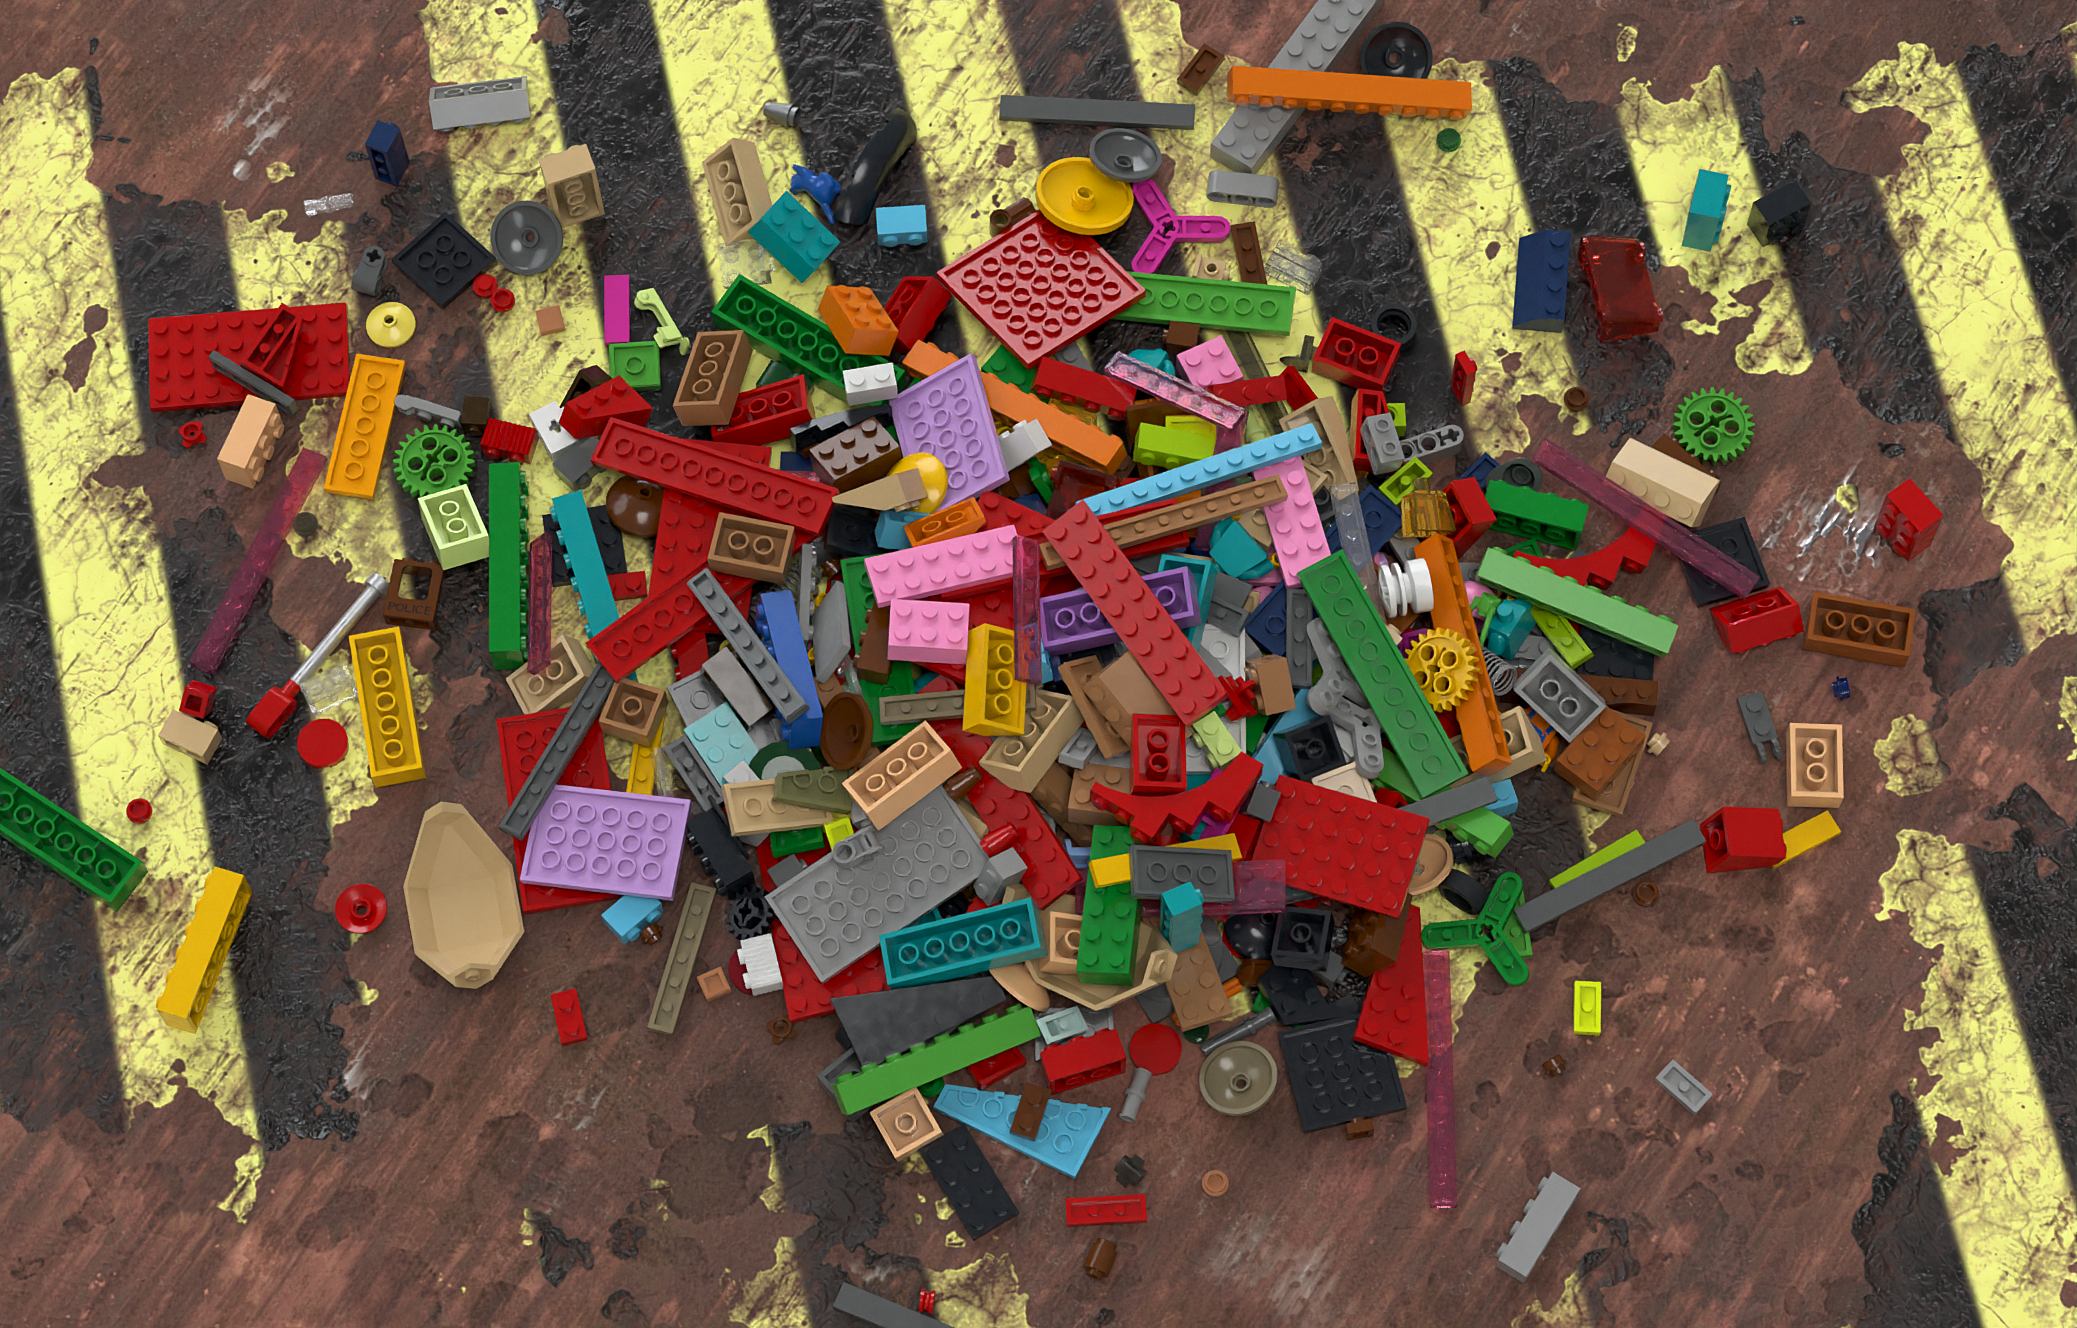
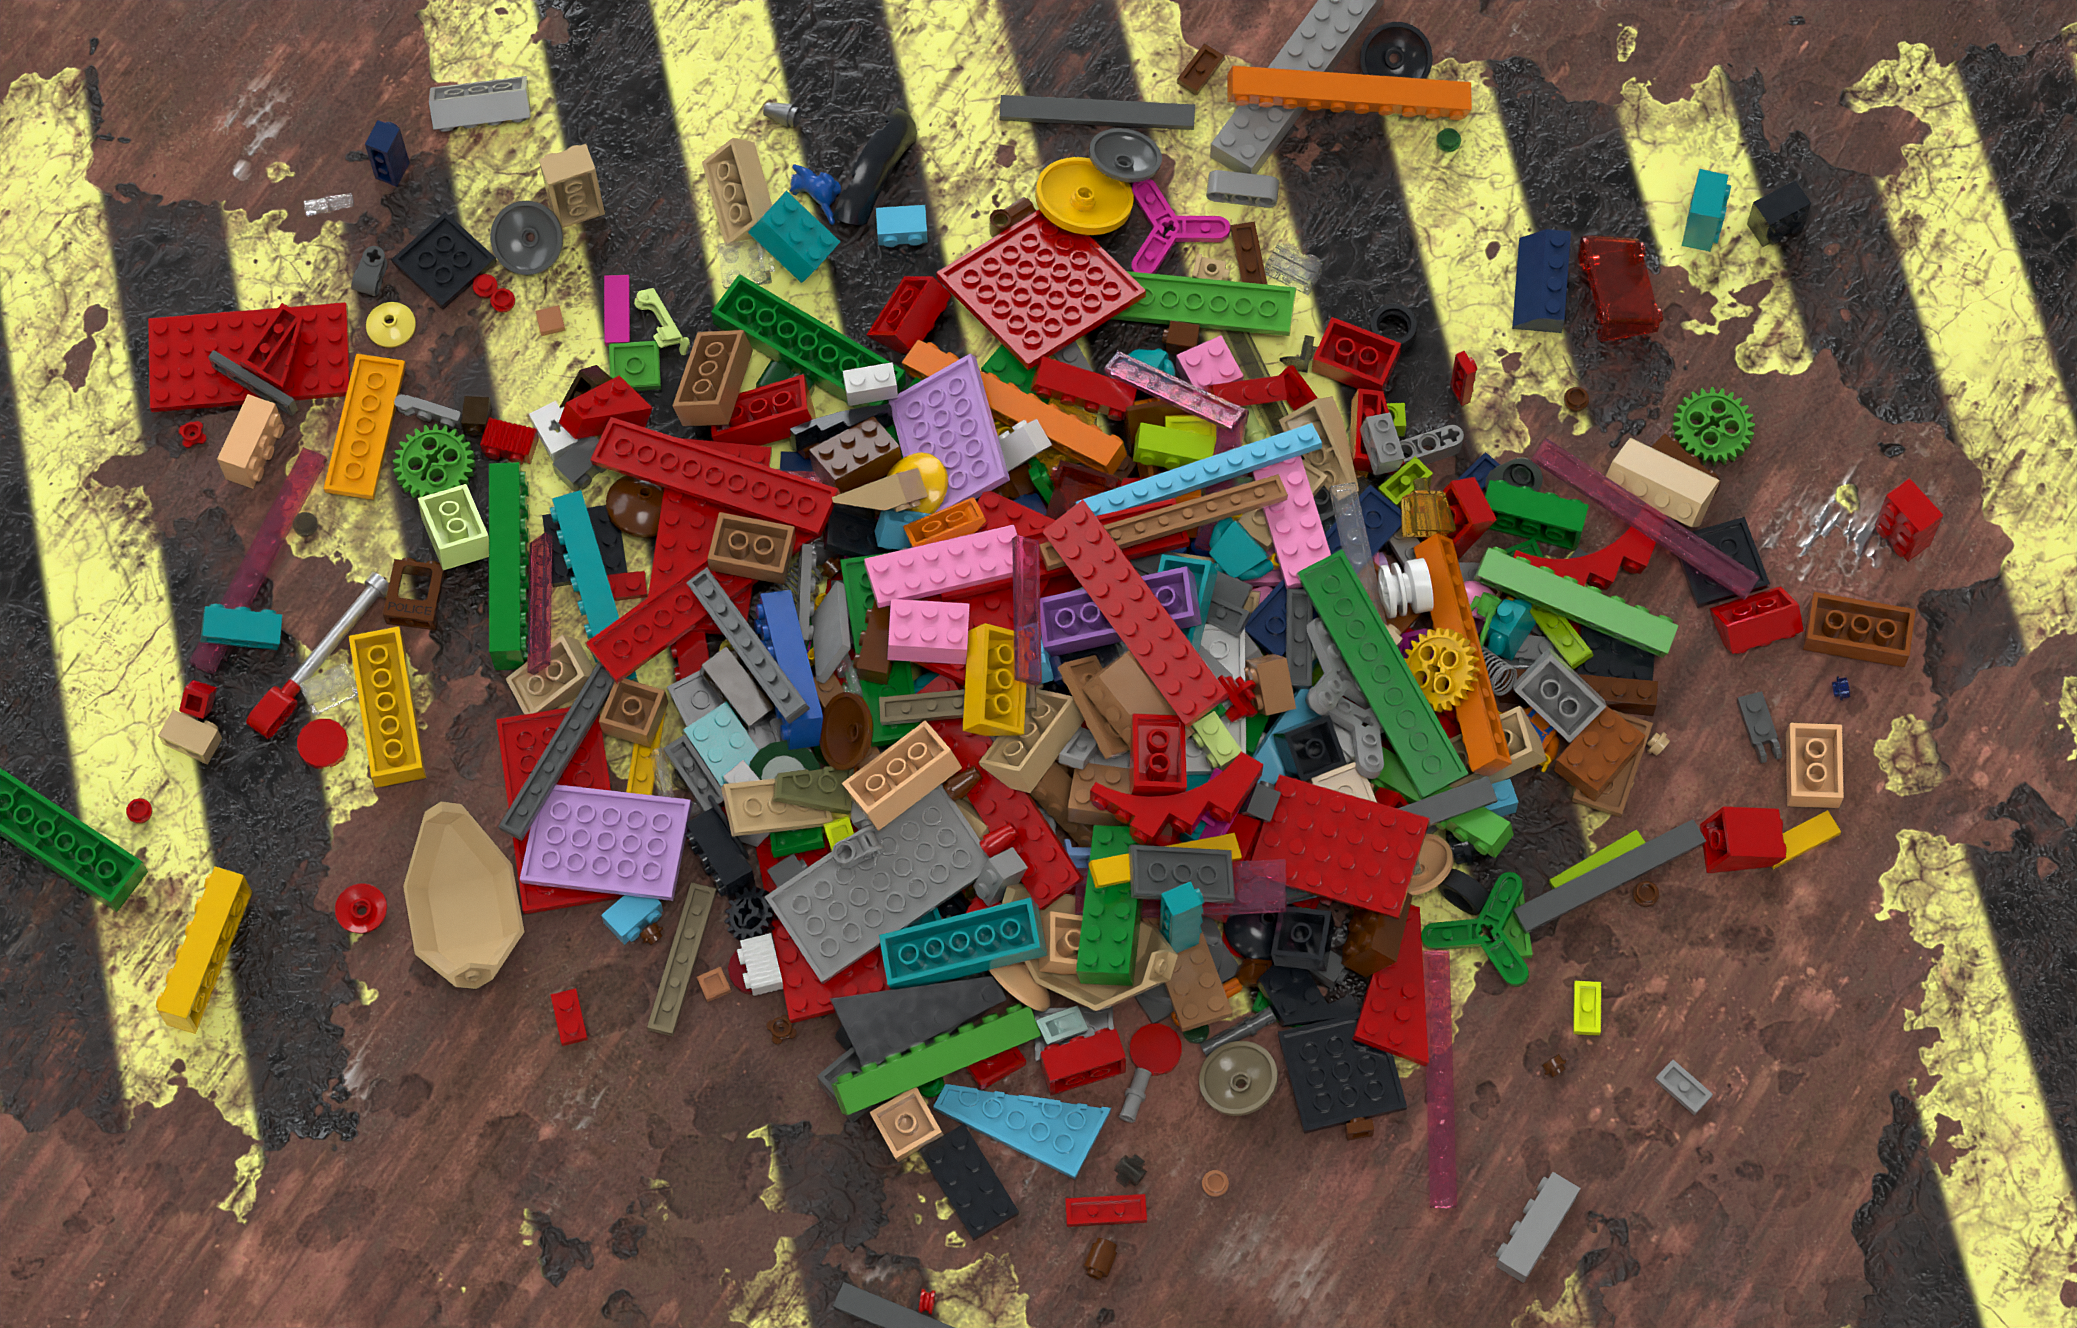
(241, 627): none -> teal brick
(858, 320): orange brick -> none
(1030, 1111): reddish brown plate -> none

